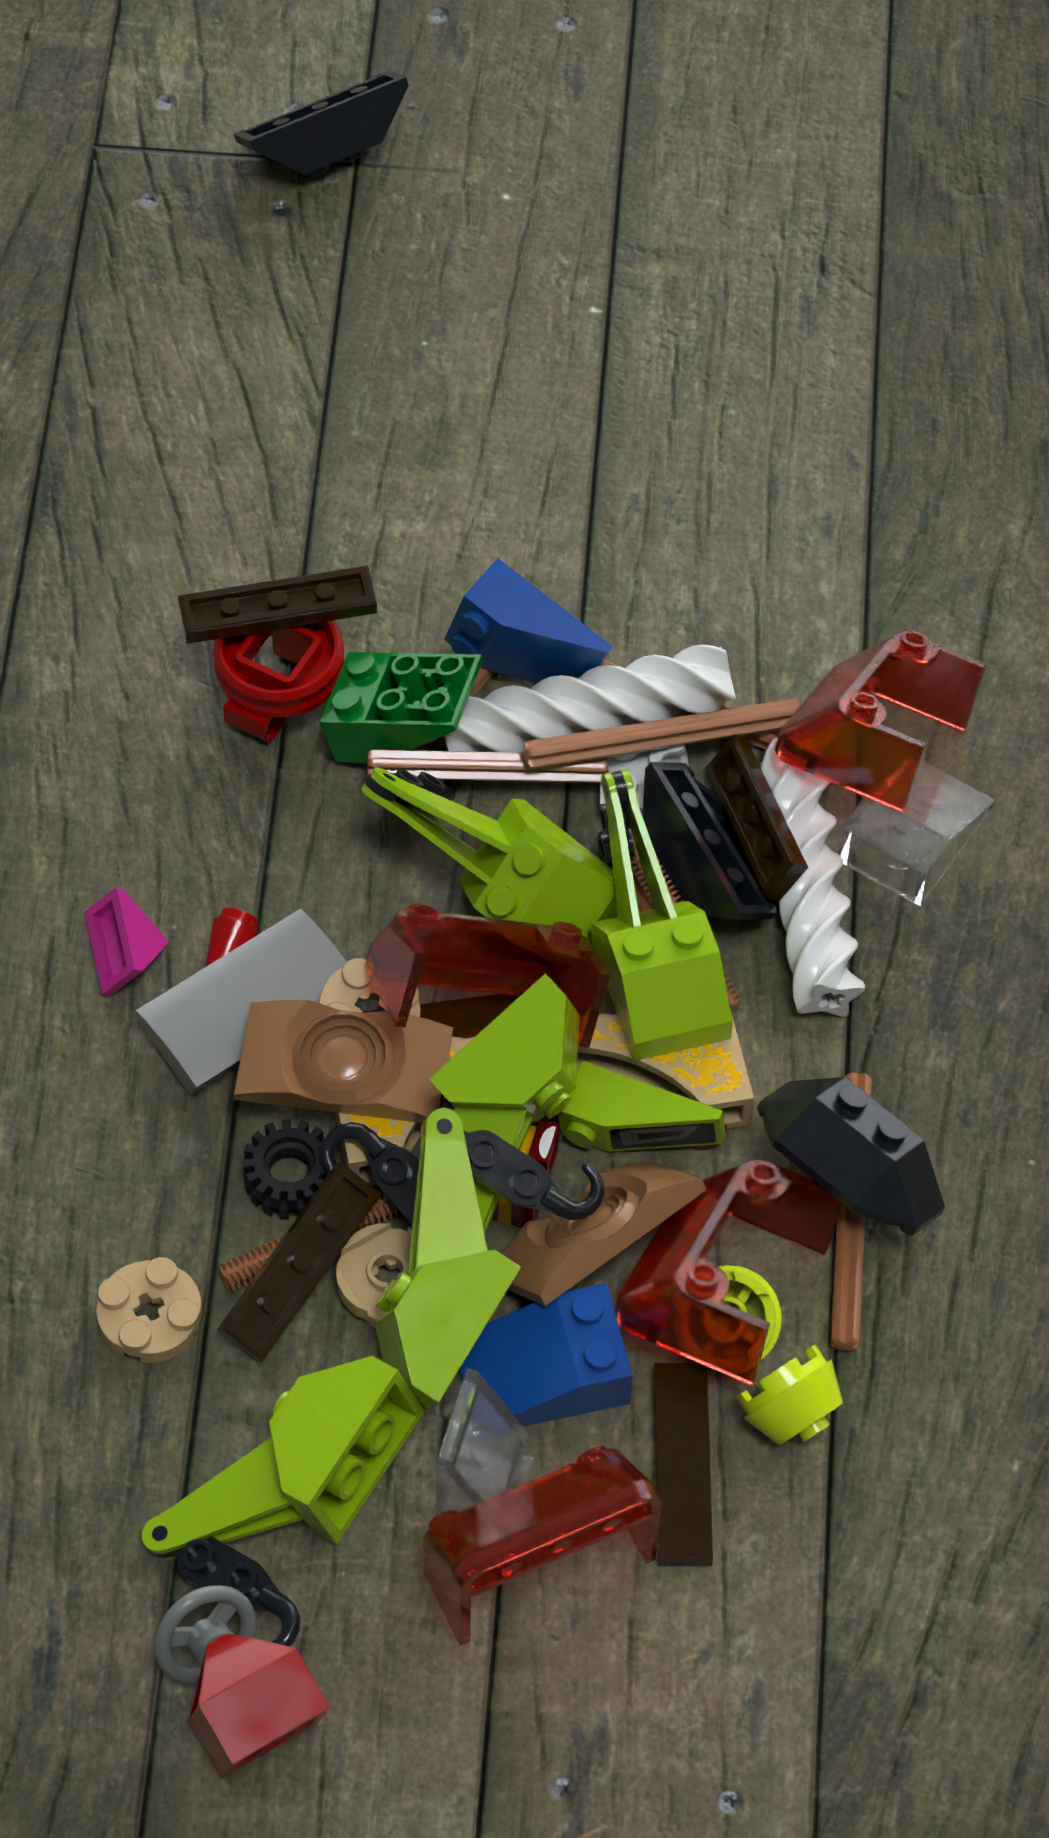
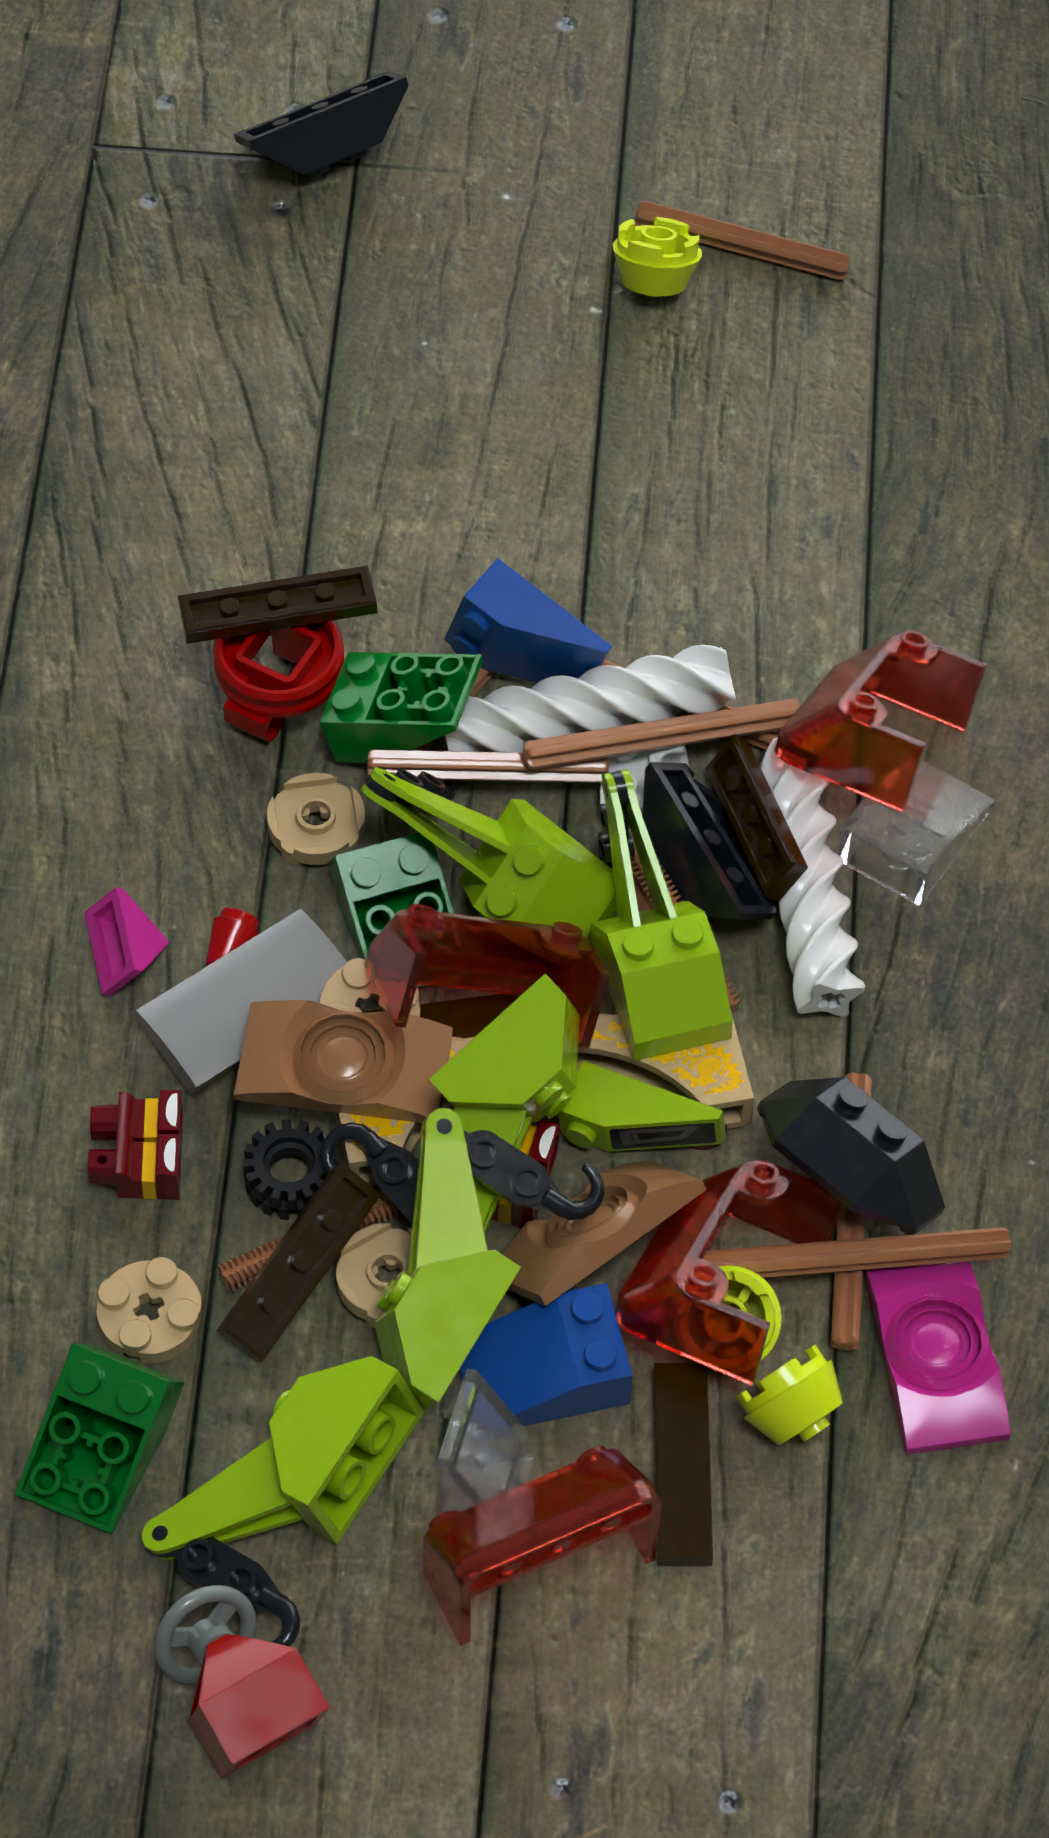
(98, 1436): none -> green slope
(146, 1146): none -> dark red hips
(315, 843): none -> tan plate
(386, 879): none -> slope
(656, 257): none -> neon yellow cone
(752, 242): none -> nougat axle
(867, 1252): none -> nougat axle
(938, 1356): none -> dark pink slope

